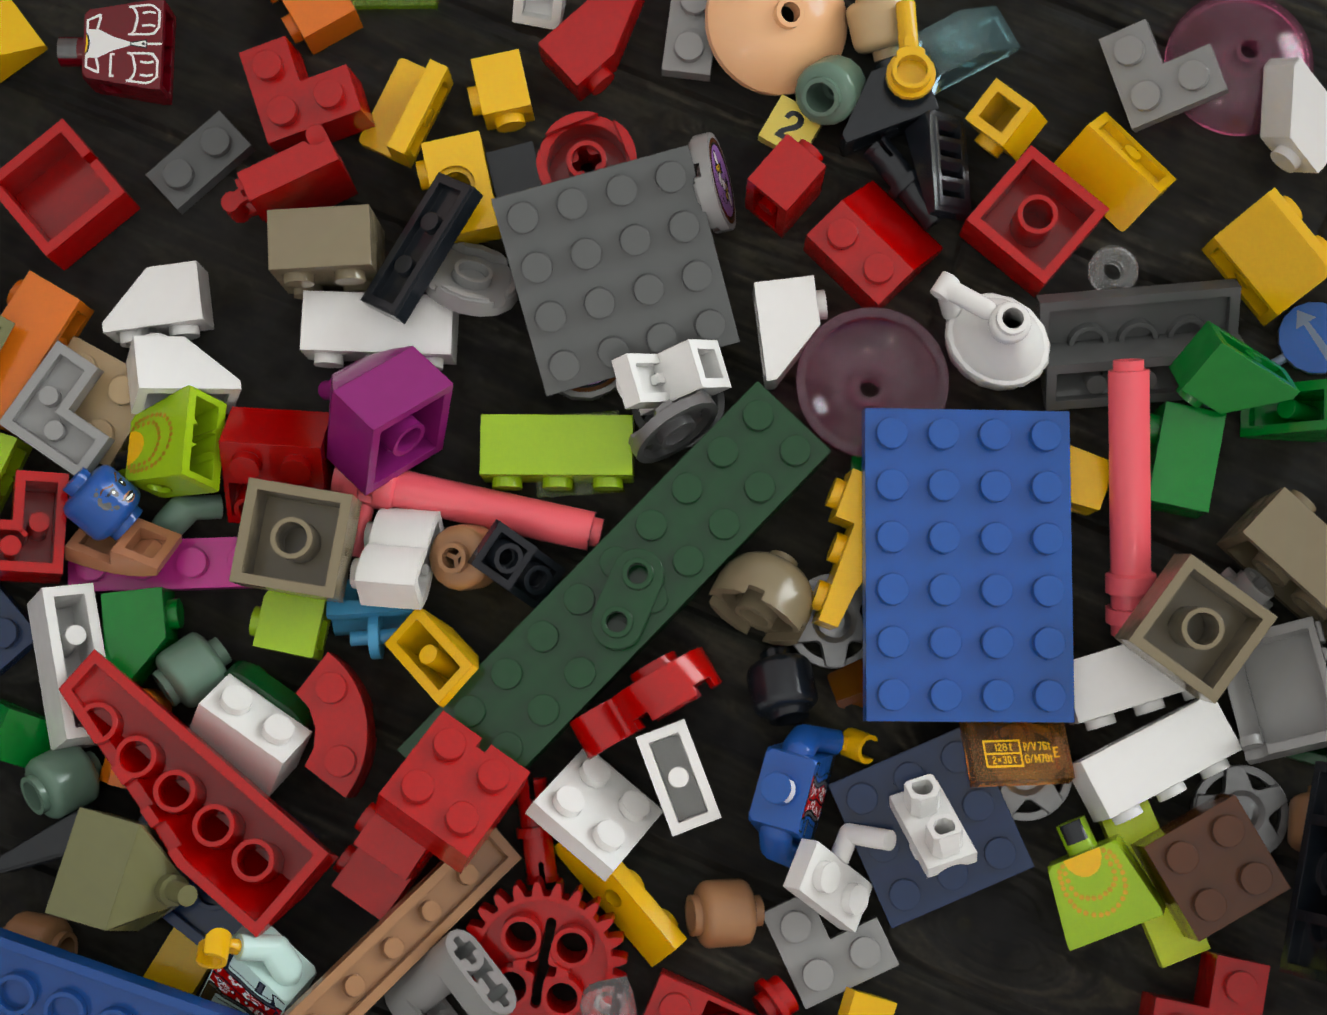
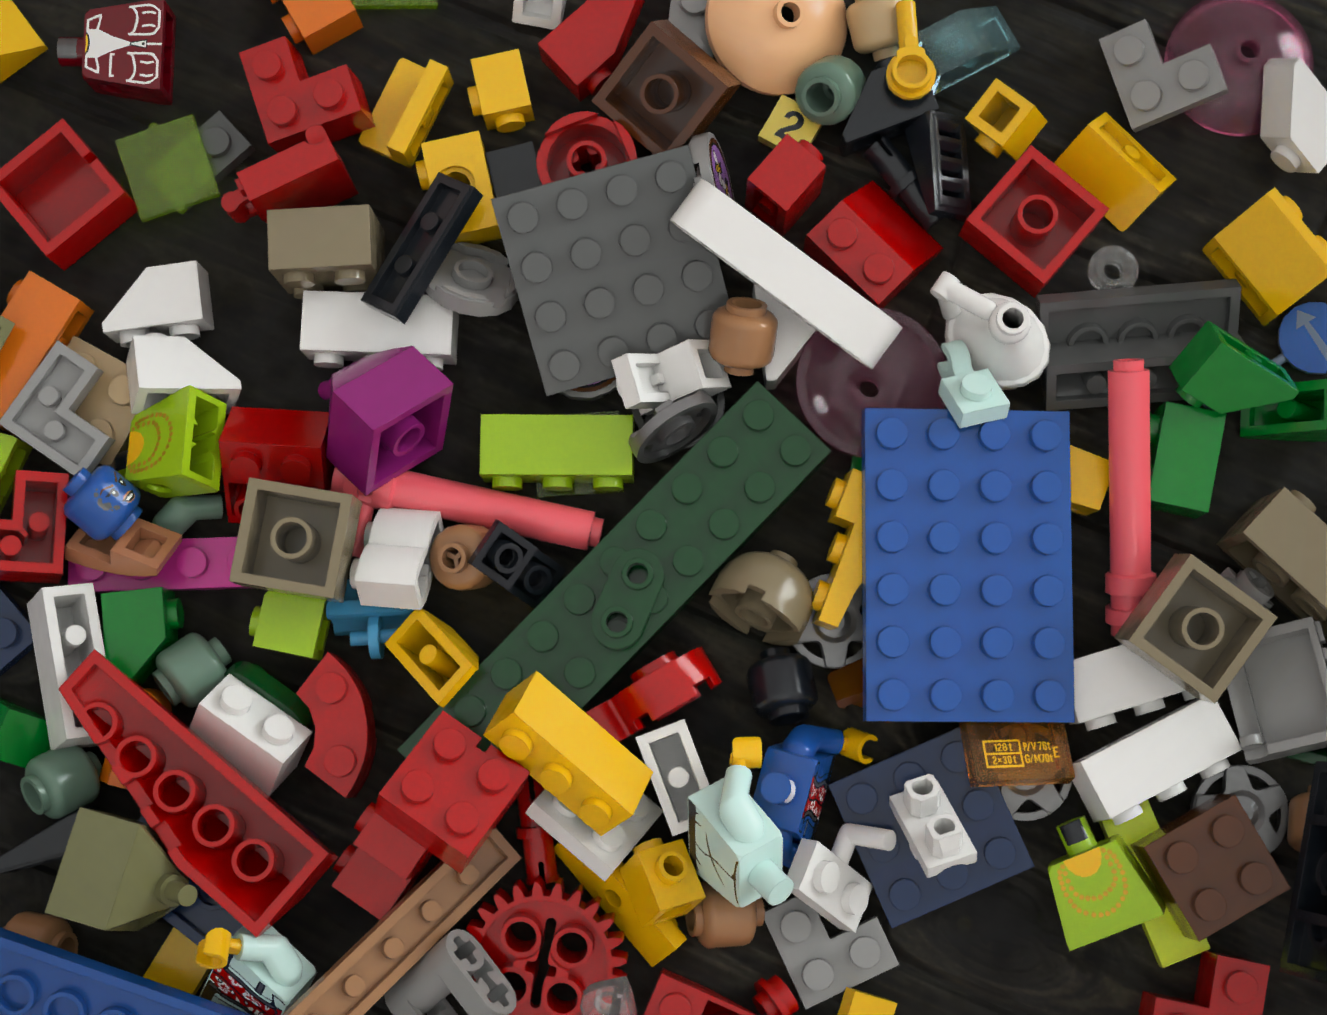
(167, 168): none -> clear neon green piece
(569, 753): none -> yellow brick
(661, 881): none -> yellow brick
(665, 89): none -> reddish brown brick
(733, 838): none -> light aqua torso
(743, 335): none -> medium nougat head
(786, 273): none -> white beam
(969, 394): none -> light aqua plate

